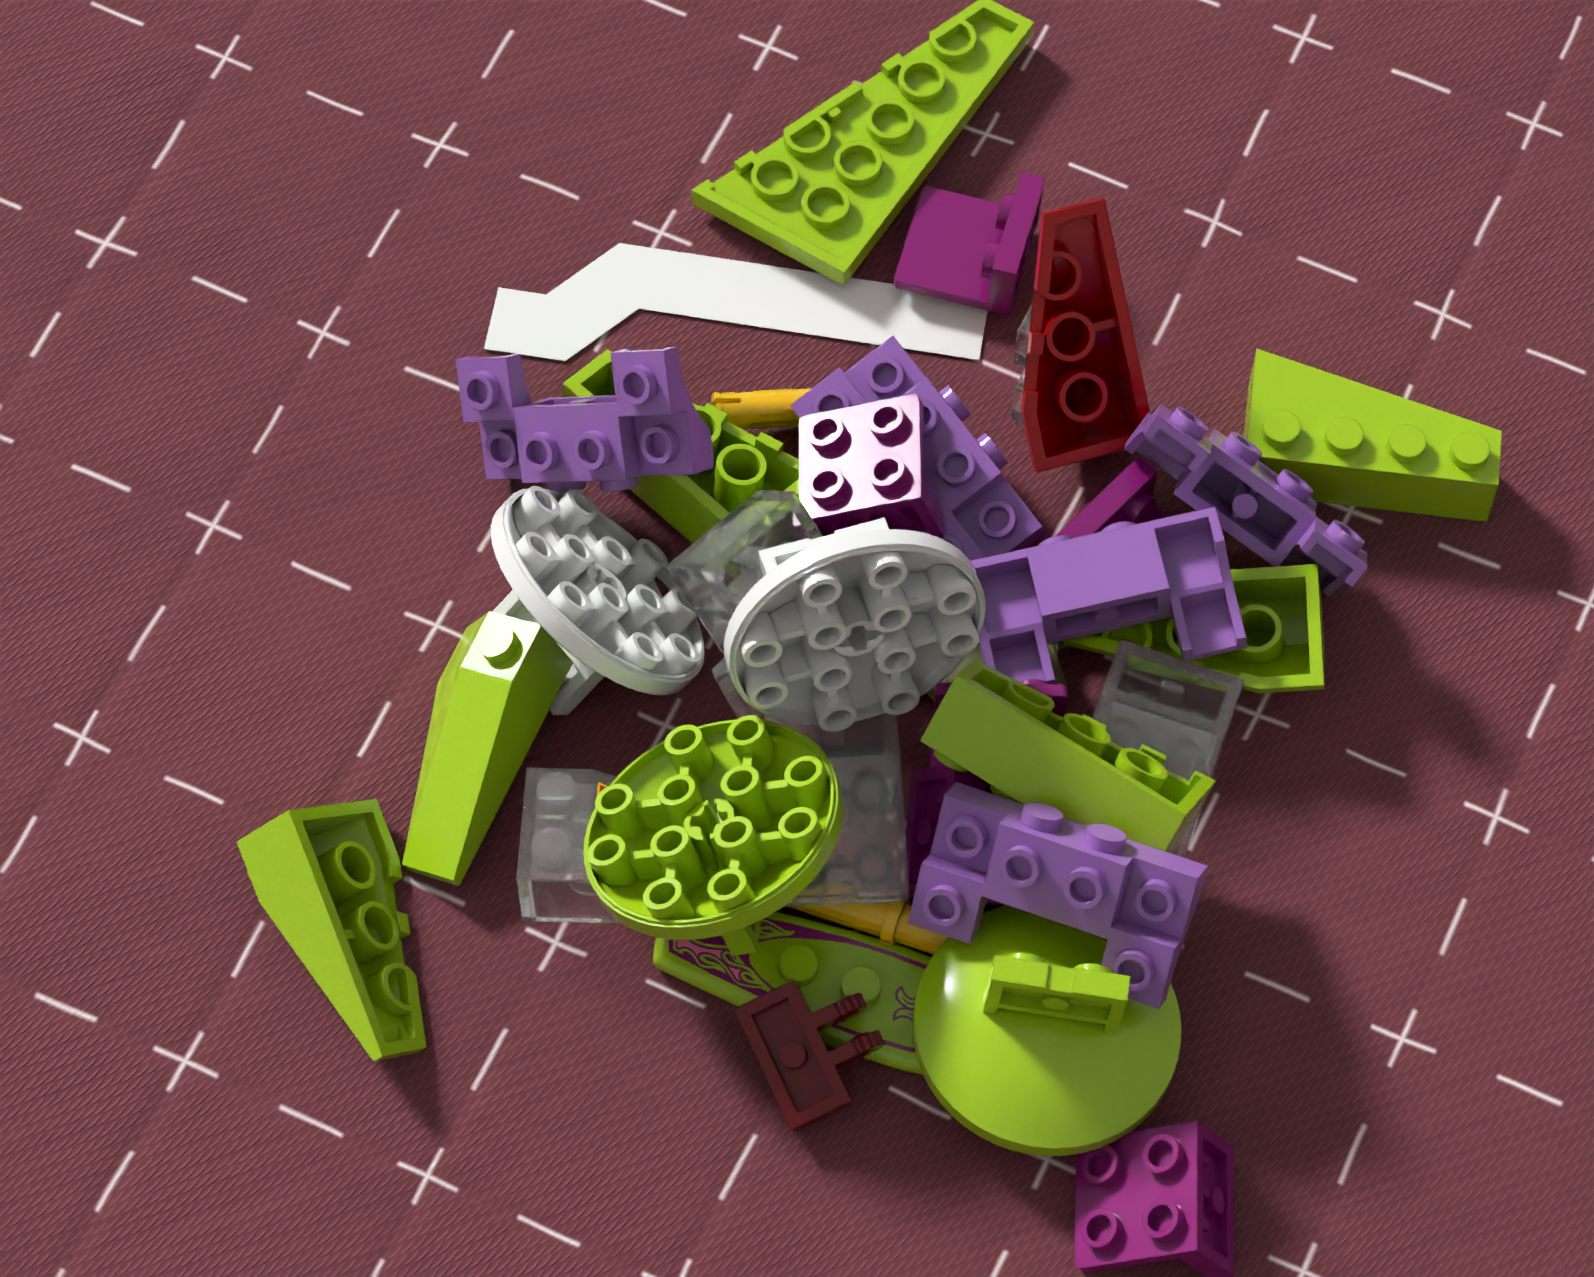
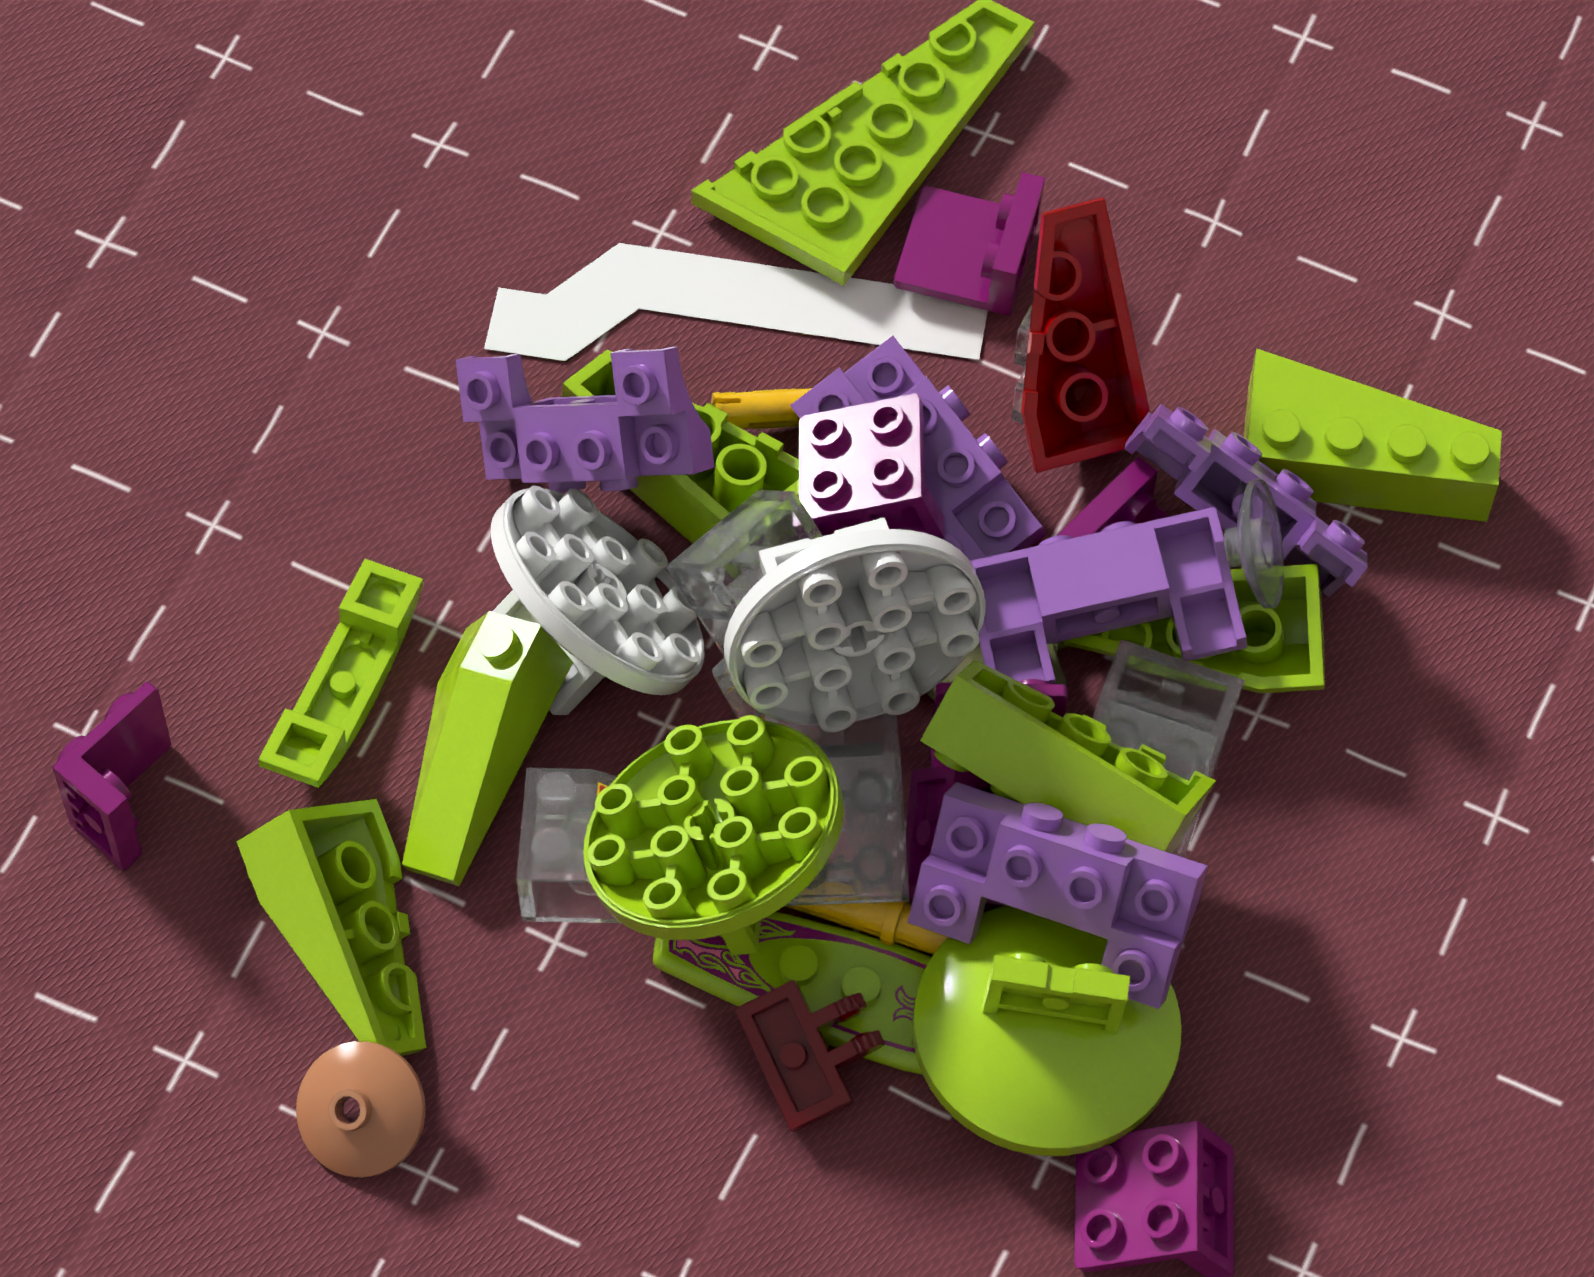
(100, 767): none -> magenta bracket
(347, 677): none -> lime slope
(389, 1105): none -> nougat dish
(1258, 544): none -> clear dish

